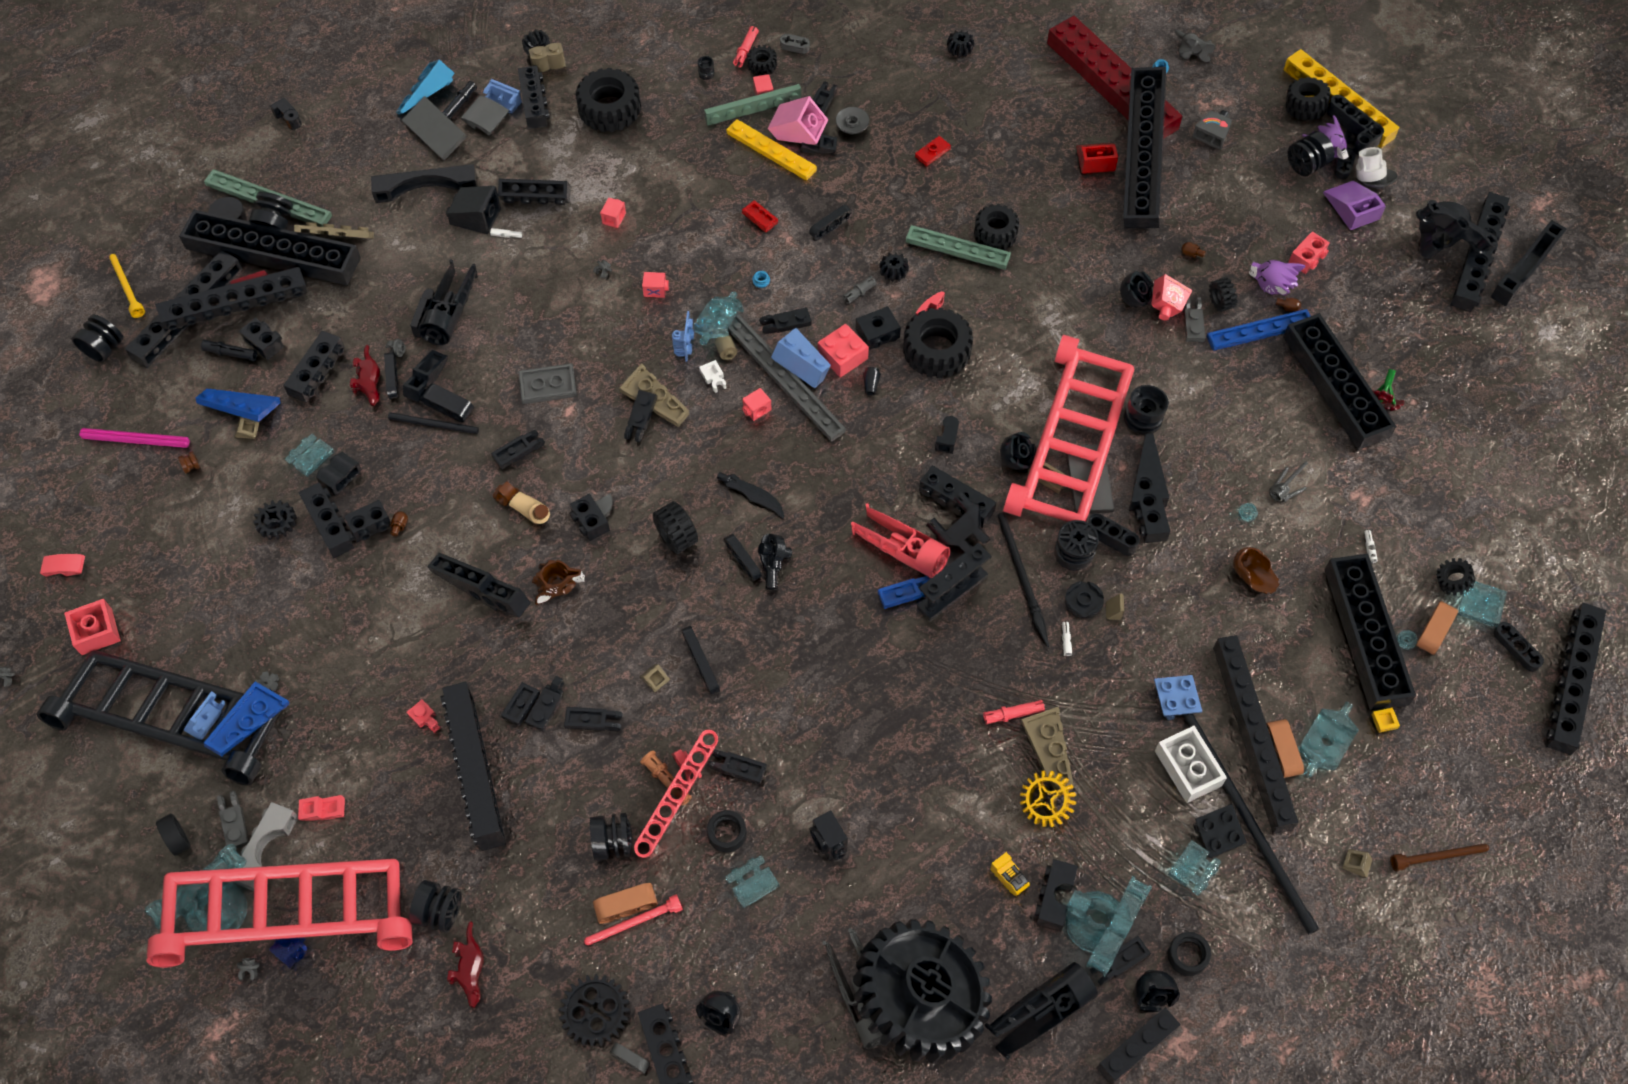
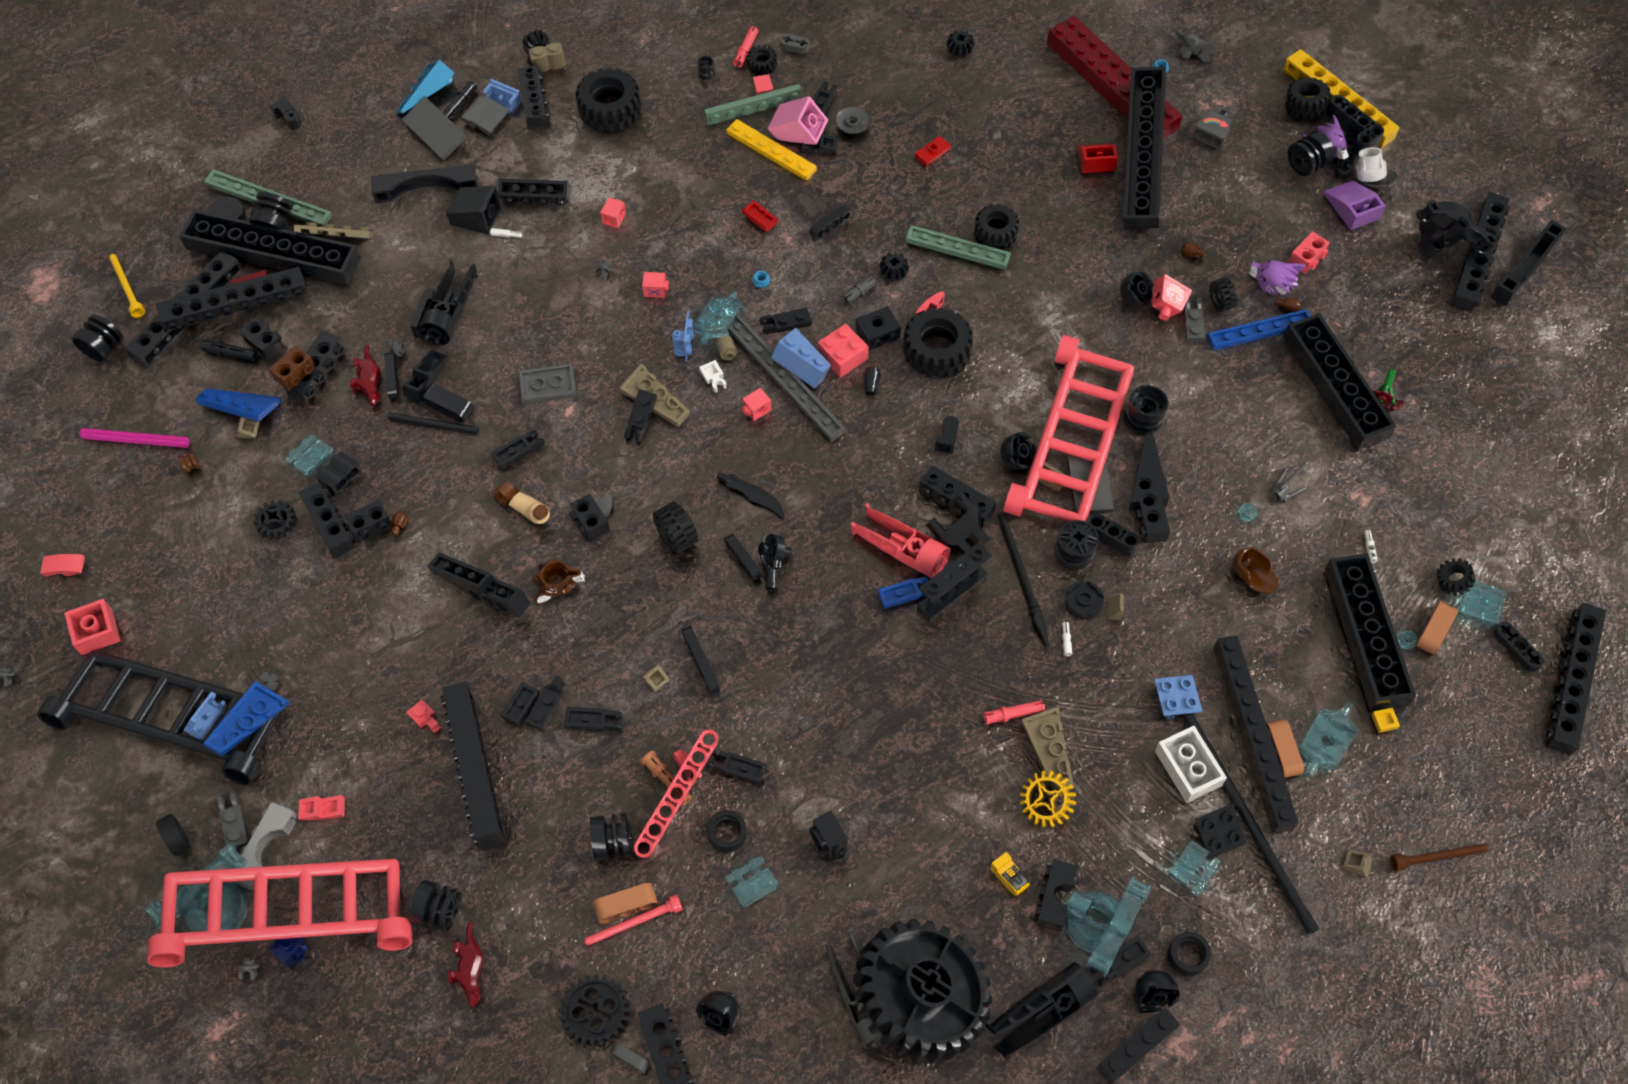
(292, 368): none -> reddish brown brick

